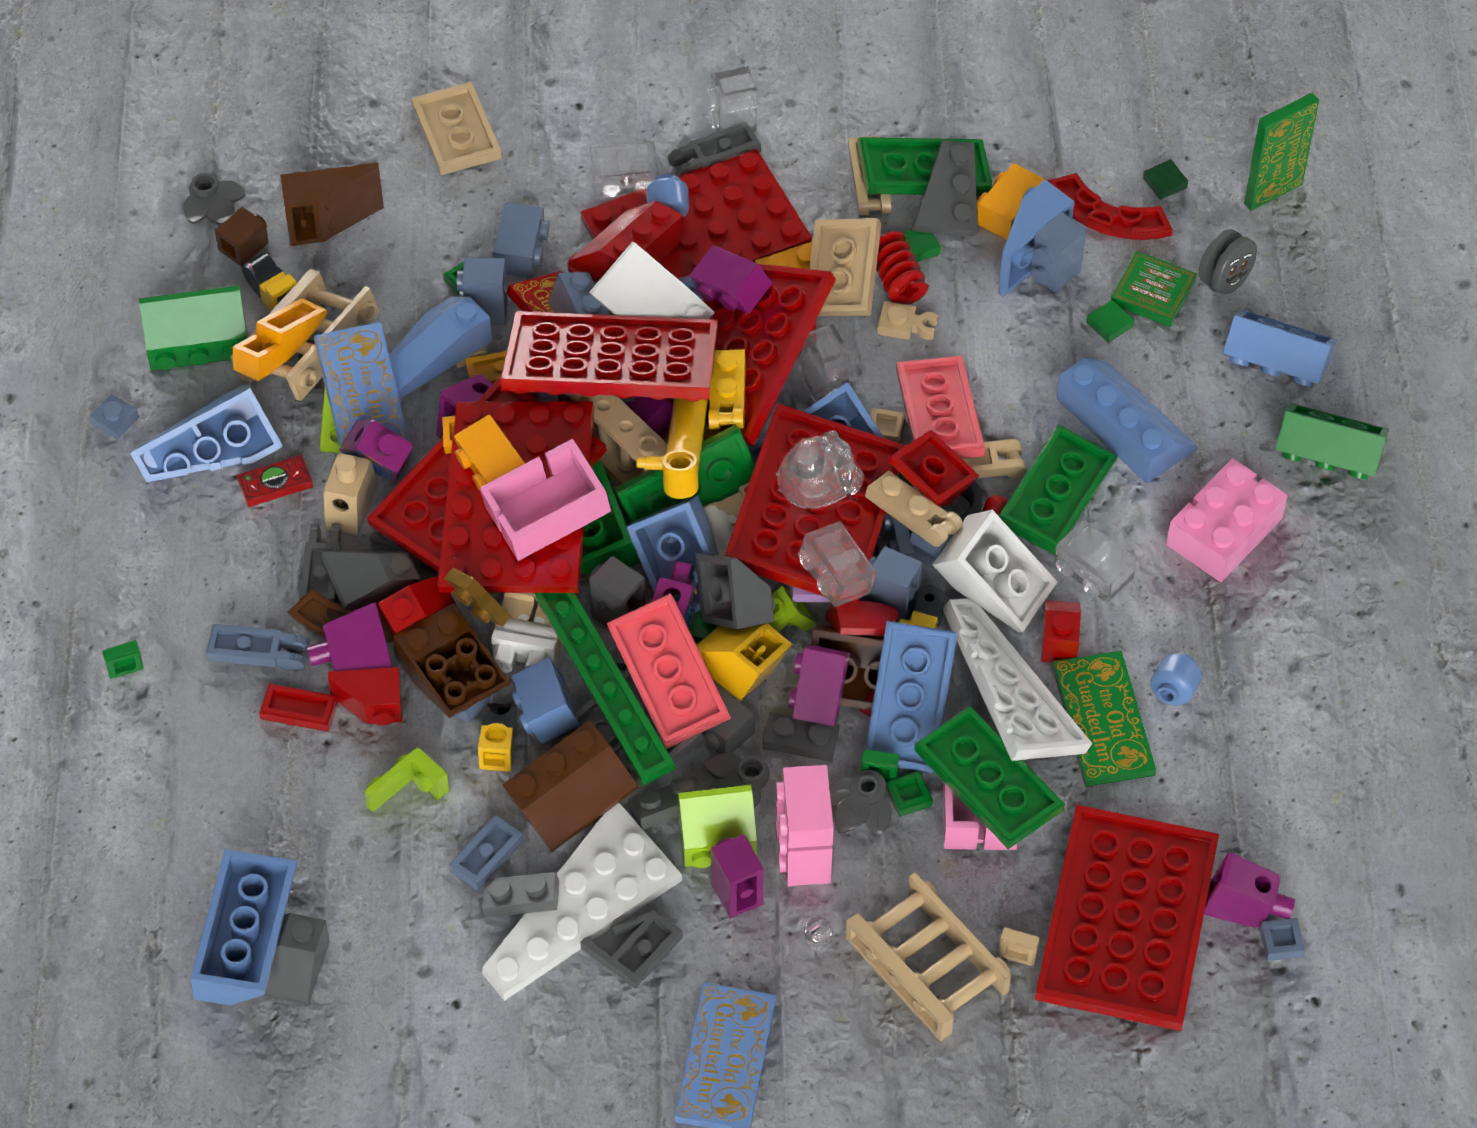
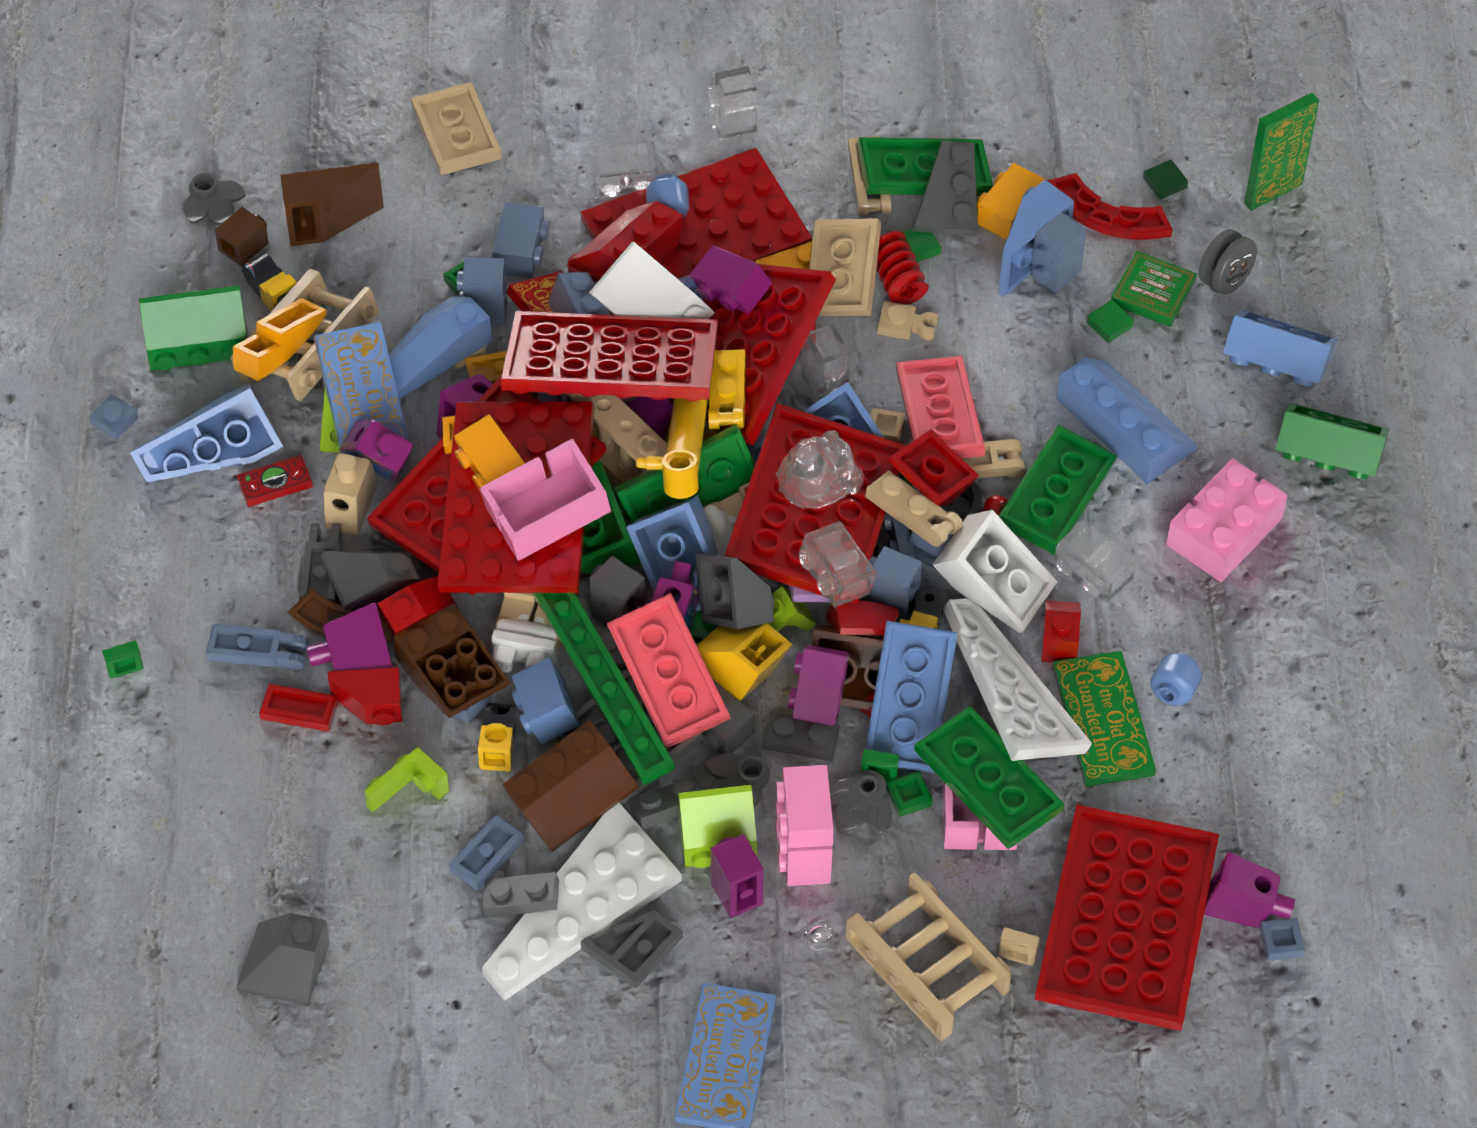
(242, 927): medium blue slope -> none
(471, 592): pearl gold plate -> none
(714, 148): dark grey hinge -> none

